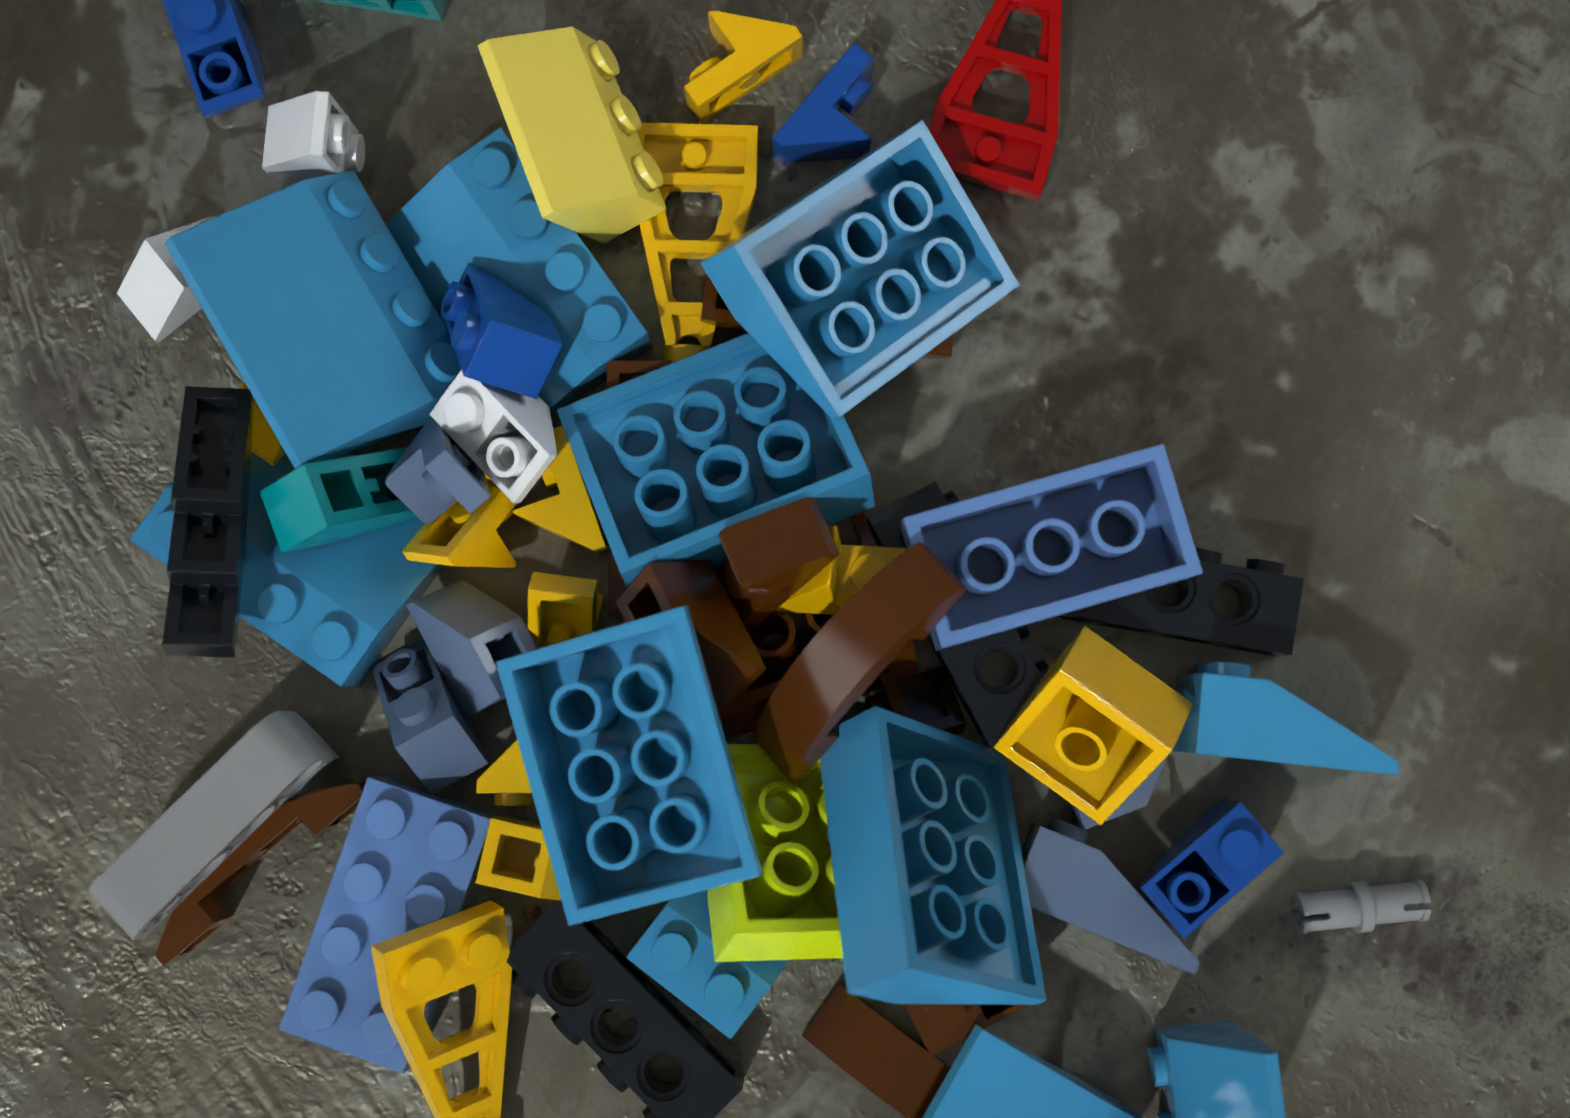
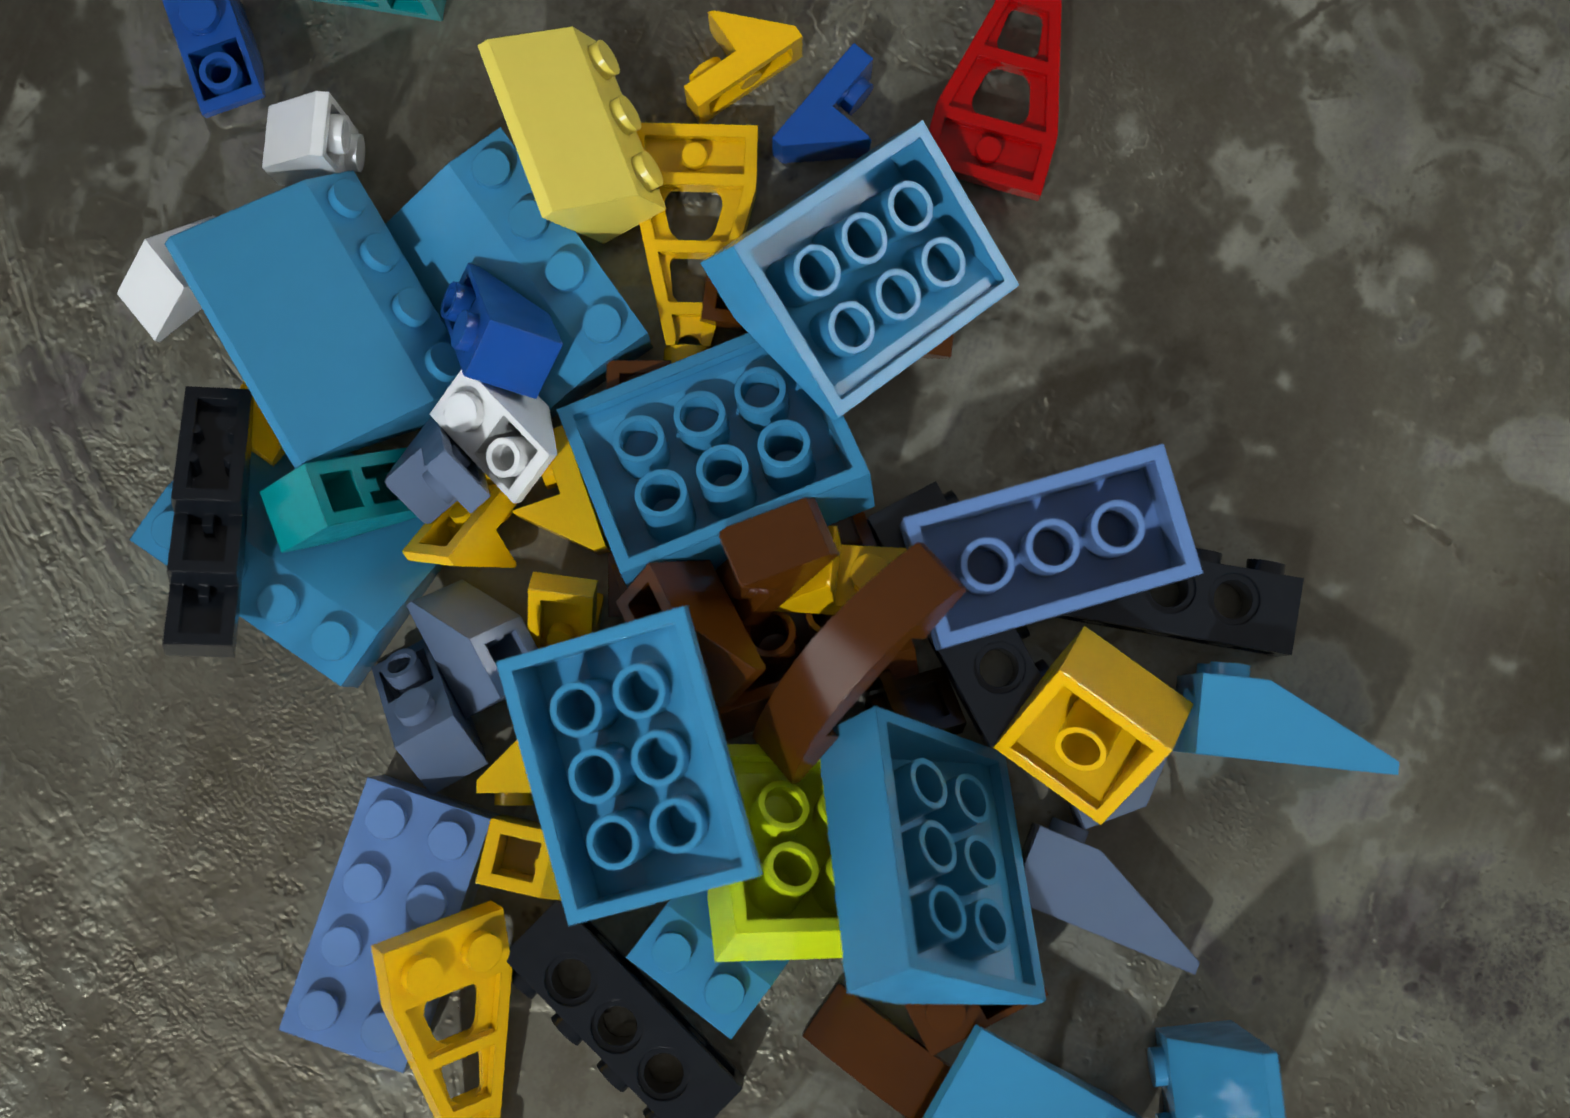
(203, 911): reddish brown slope -> none
(211, 820): light grey beam -> none
(1209, 865): blue slope -> none
(1360, 906): light grey pin -> none

